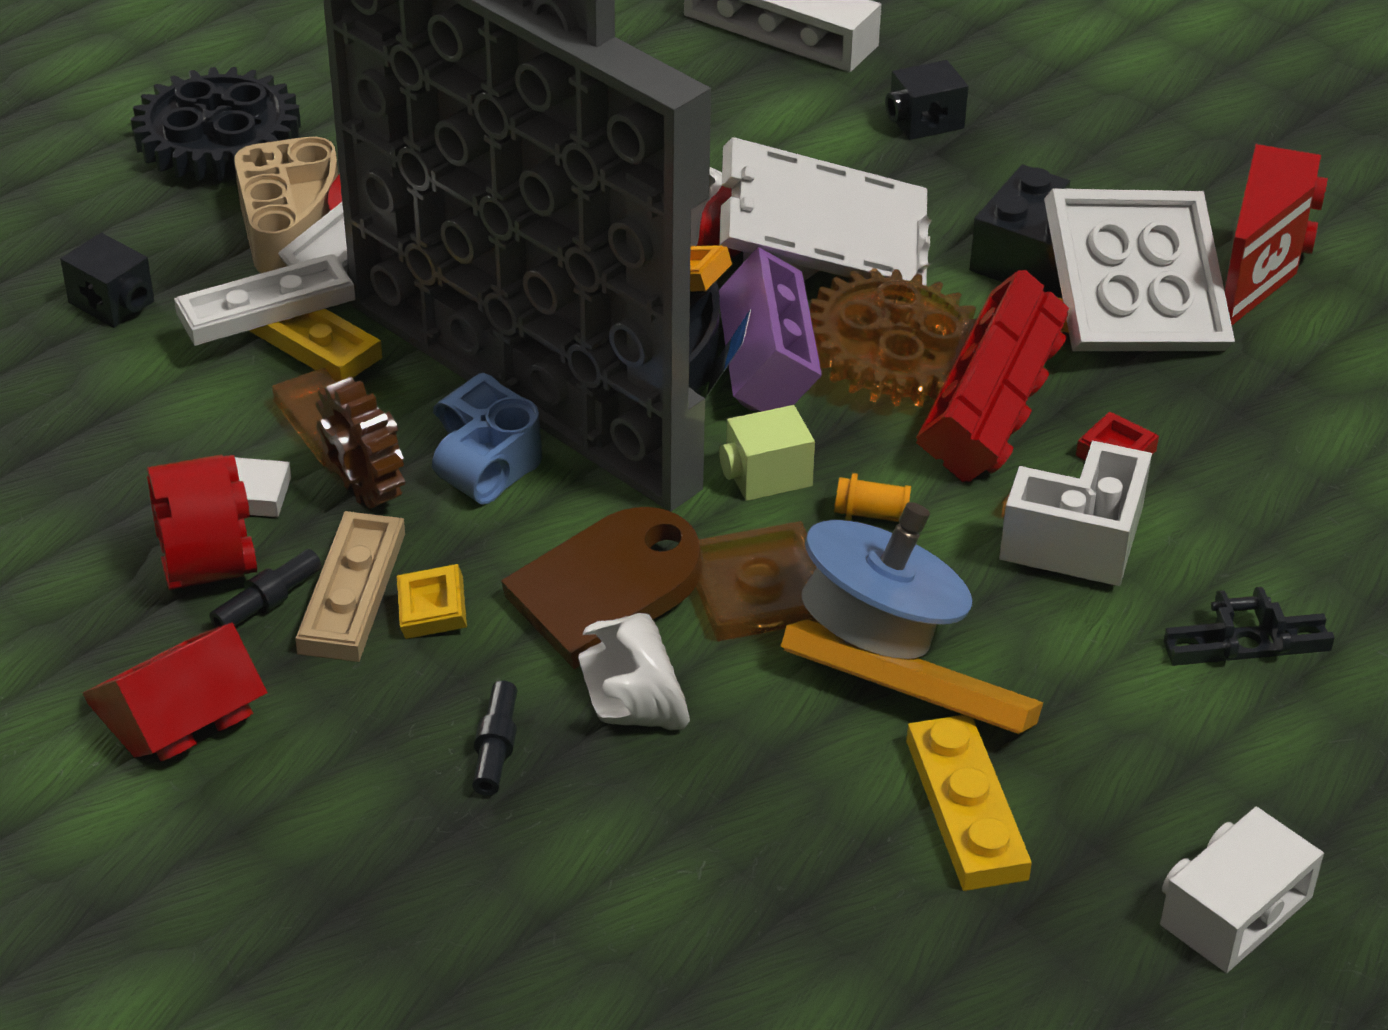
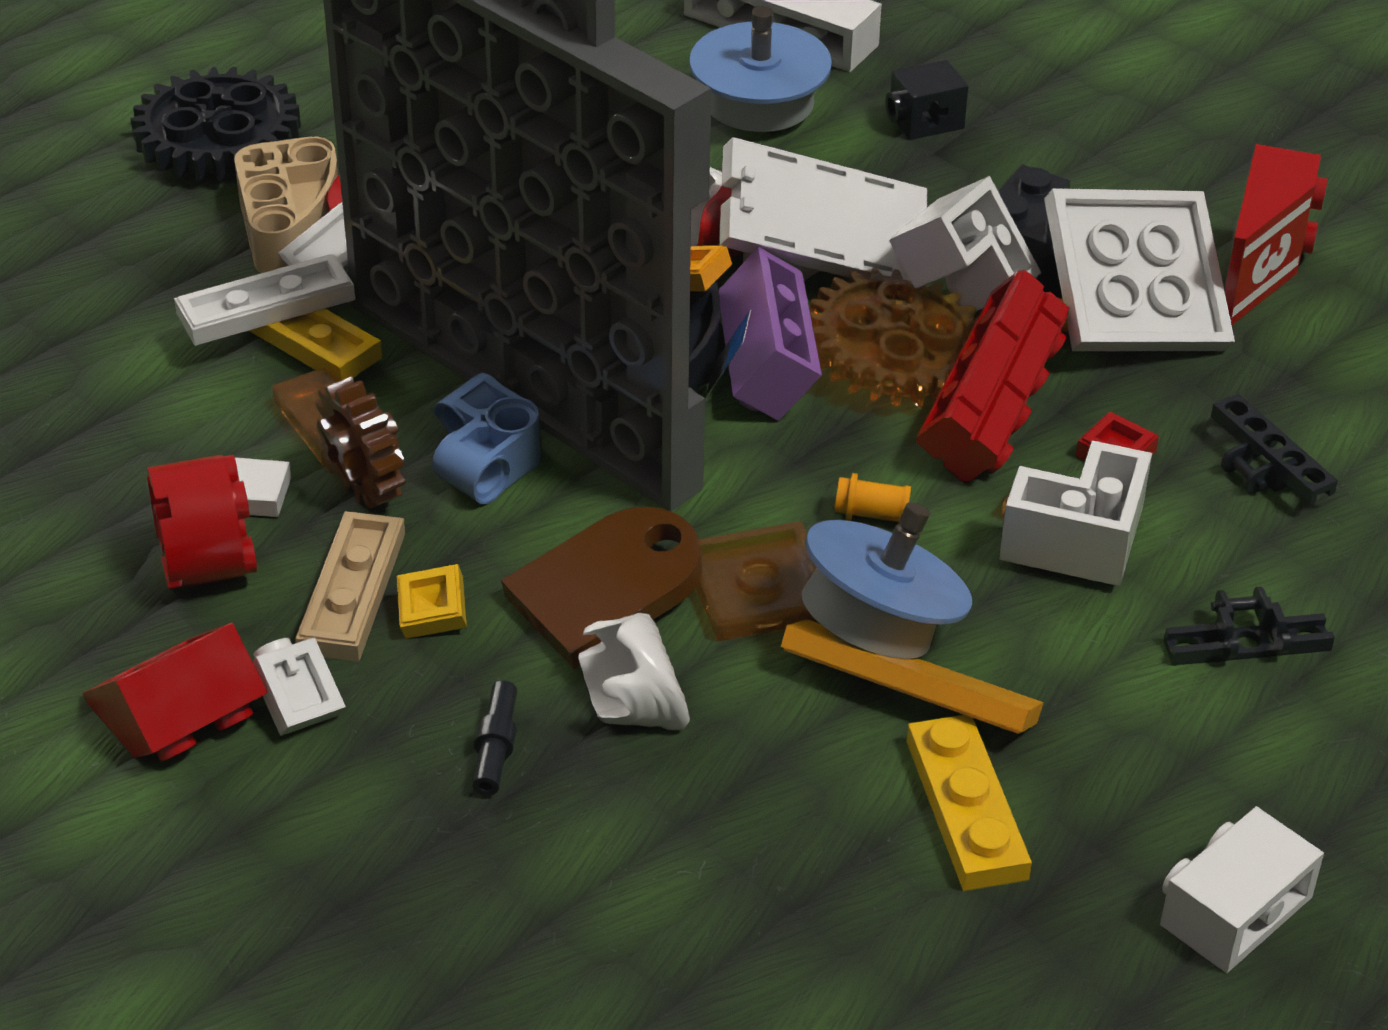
(107, 279): black brick -> none
(266, 589): black bar -> none
(297, 684): none -> white bracket
(760, 72): none -> medium blue piece
(768, 452): yellowish green brick -> none
(967, 241): none -> white brick
(1277, 473): none -> black piece

